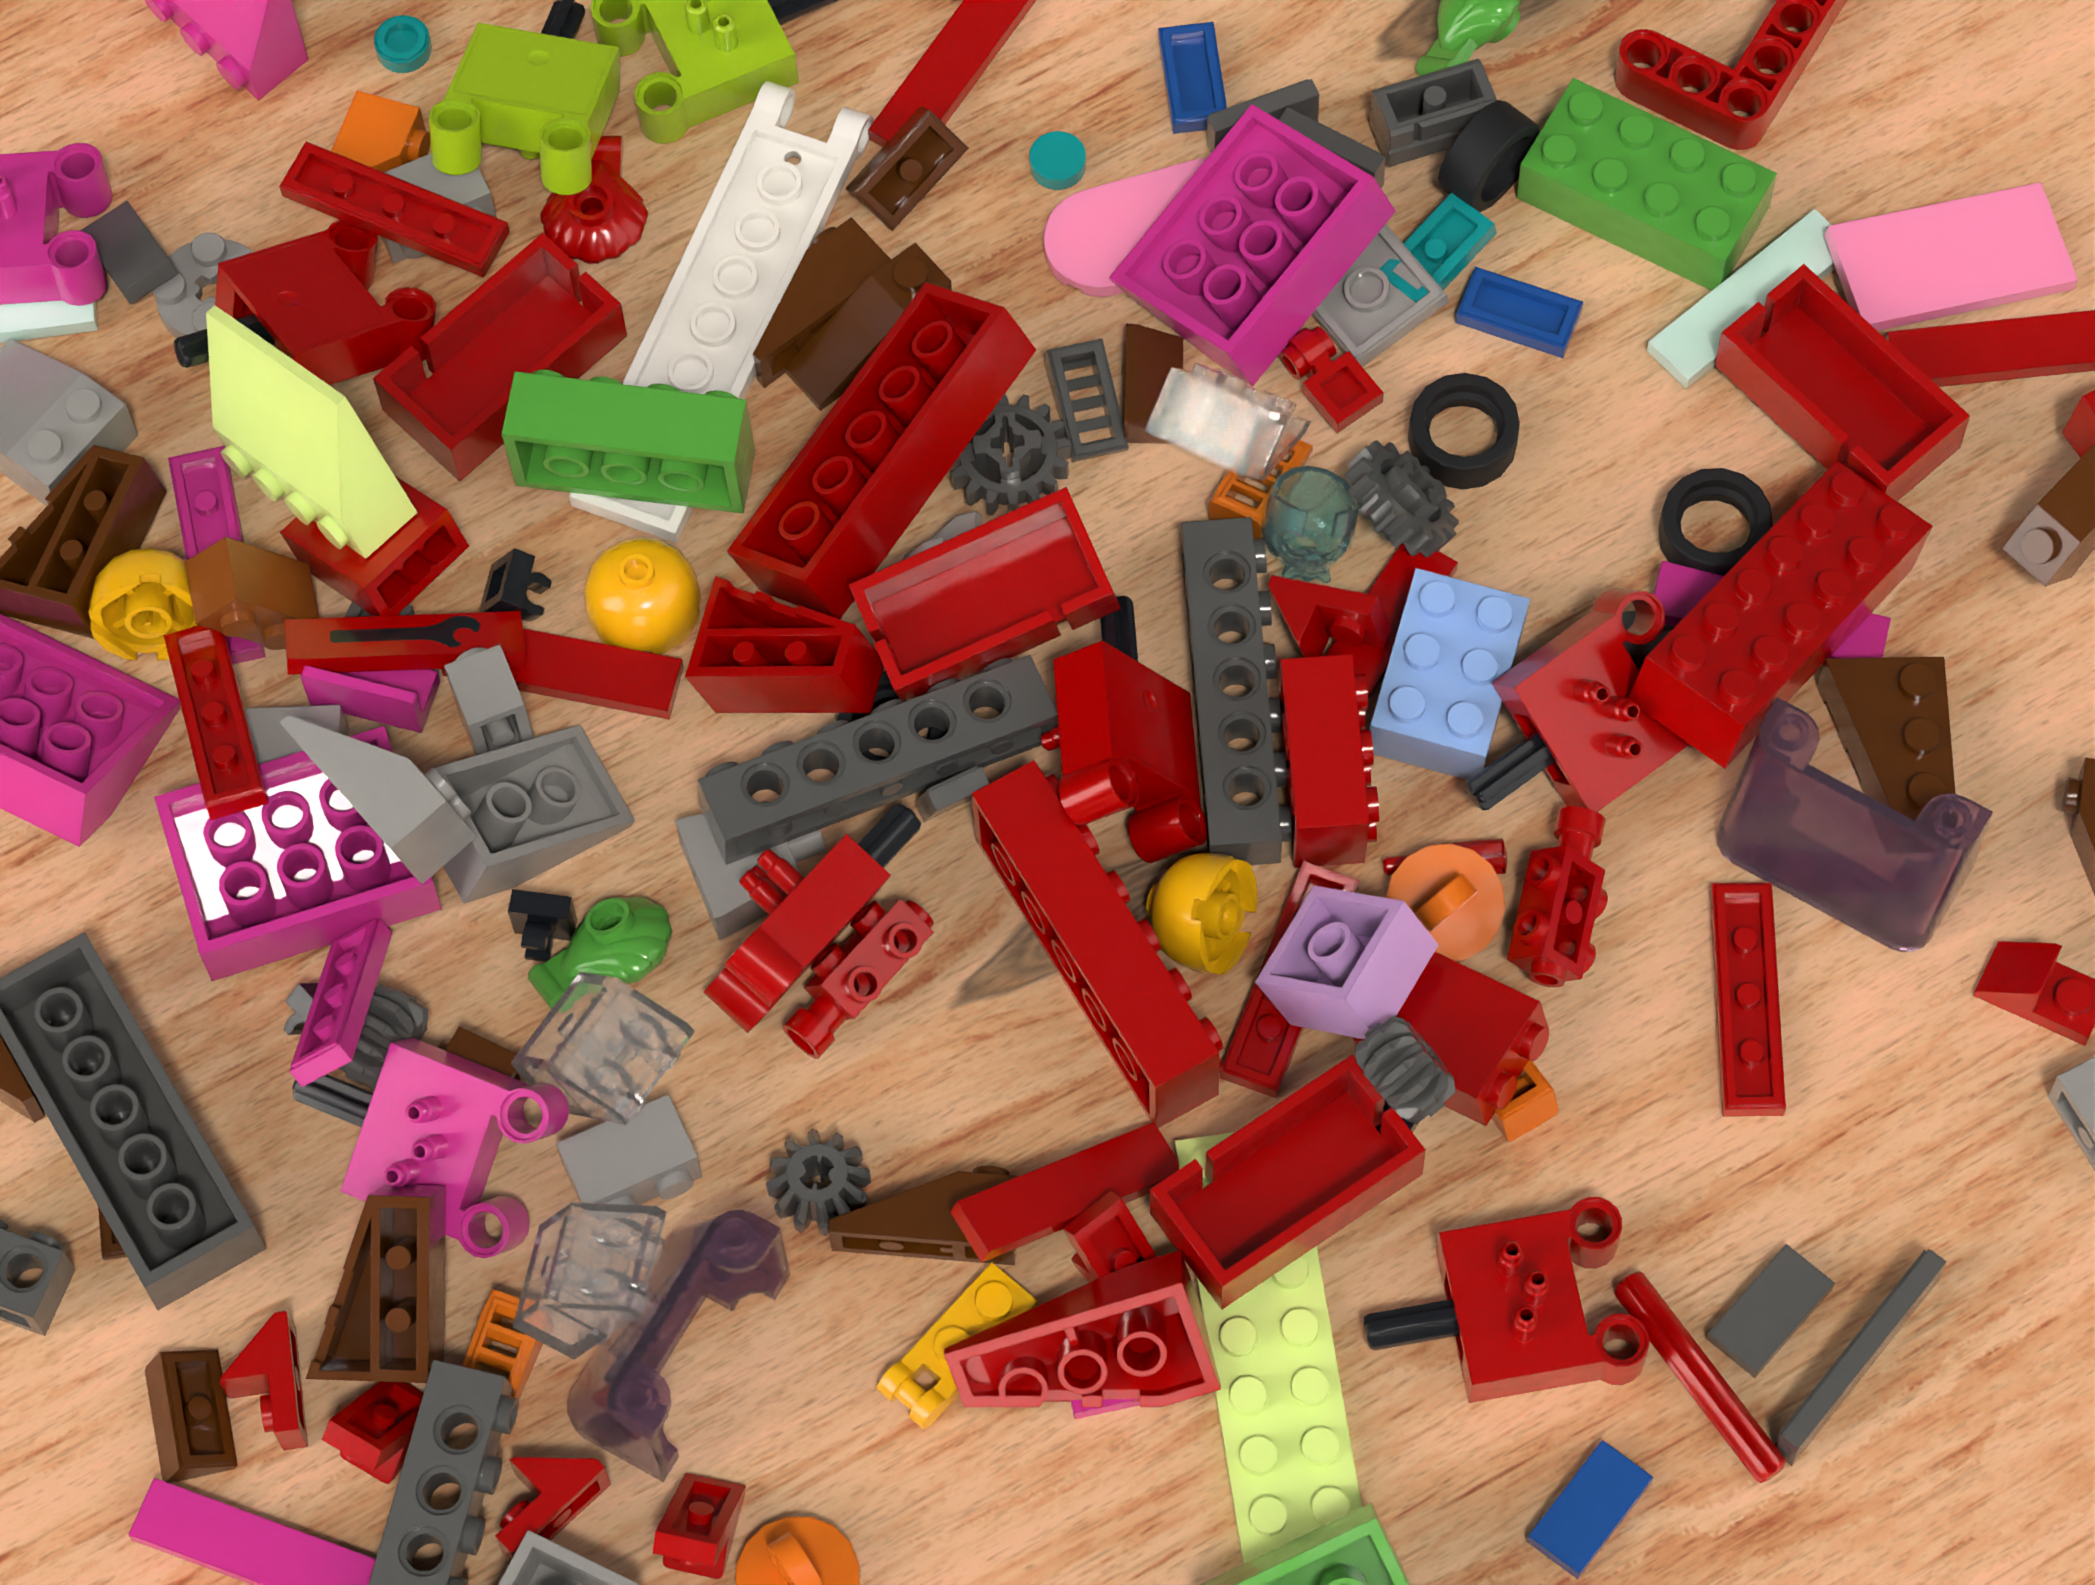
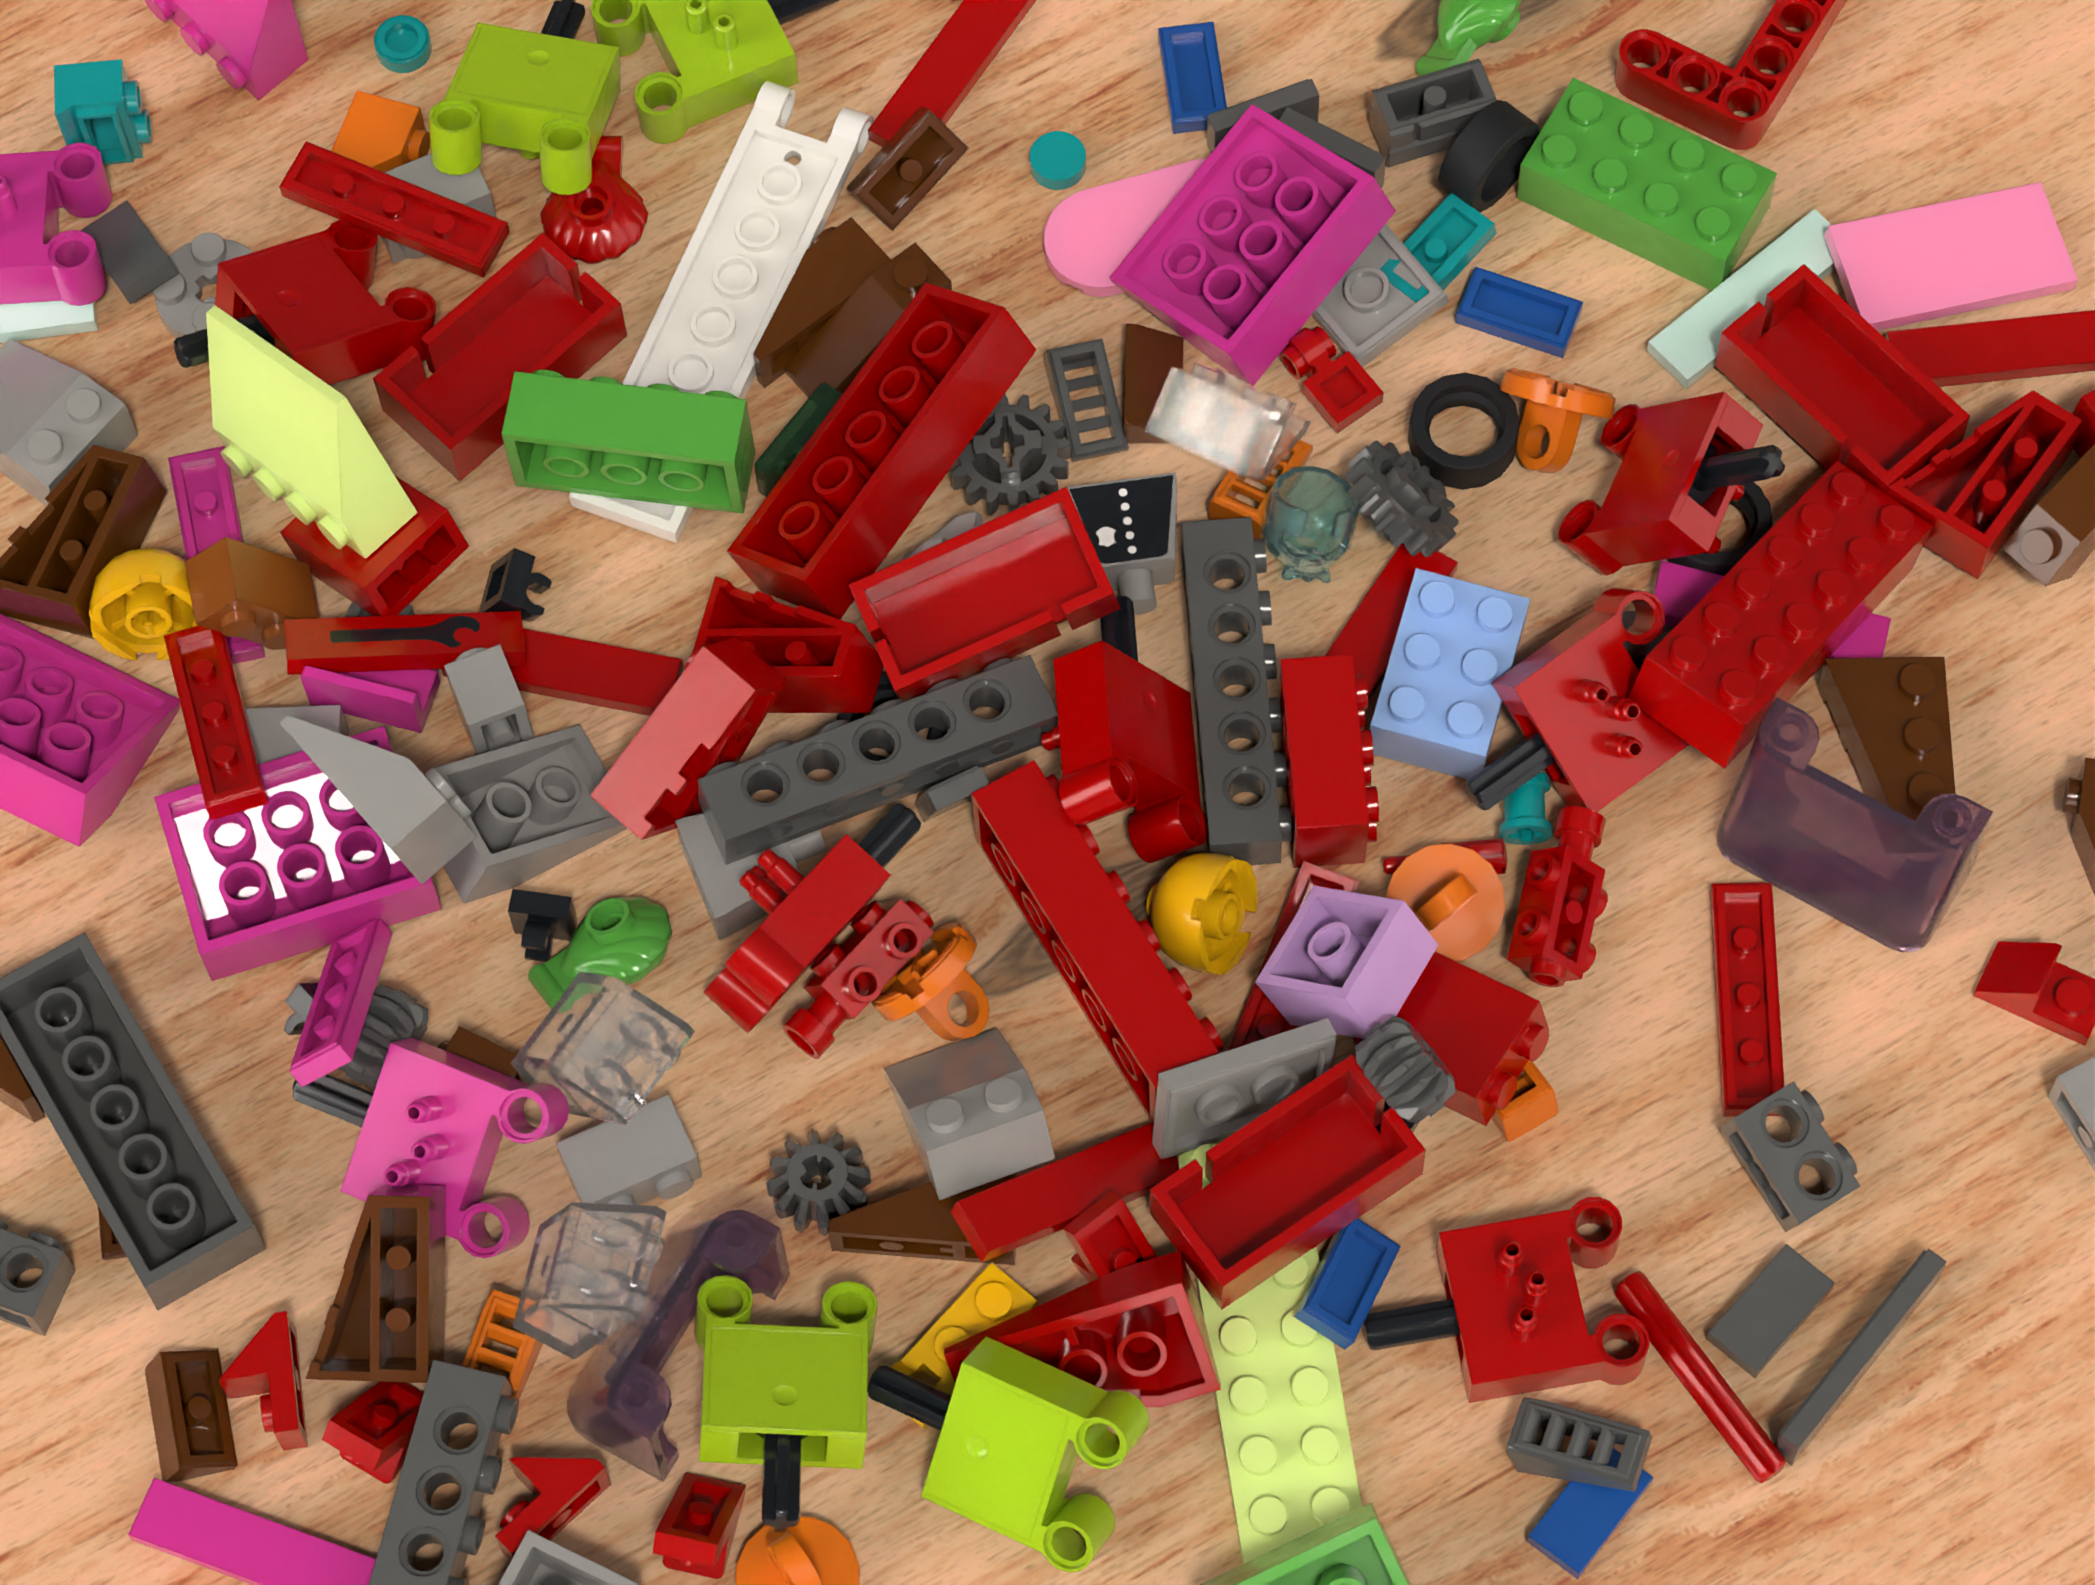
(102, 109): none -> teal window
(642, 595): yellow cylinder -> none
(695, 727): none -> wedge
(783, 1390): none -> lime piece
(793, 437): none -> clear green slope
(930, 981): none -> orange tile
(971, 1113): none -> light grey slope
(1014, 1444): none -> lime piece
(1132, 532): none -> black torso
(1232, 1088): none -> light grey tile
(1321, 612): red slope -> none
(1347, 1282): none -> blue tile
(1525, 813): none -> teal bush
(1552, 408): none -> orange tile
(1556, 1421): none -> dark grey slope
(1672, 484): none -> red piece
(1777, 1164): none -> dark grey brick
(1989, 480): none -> red wedge

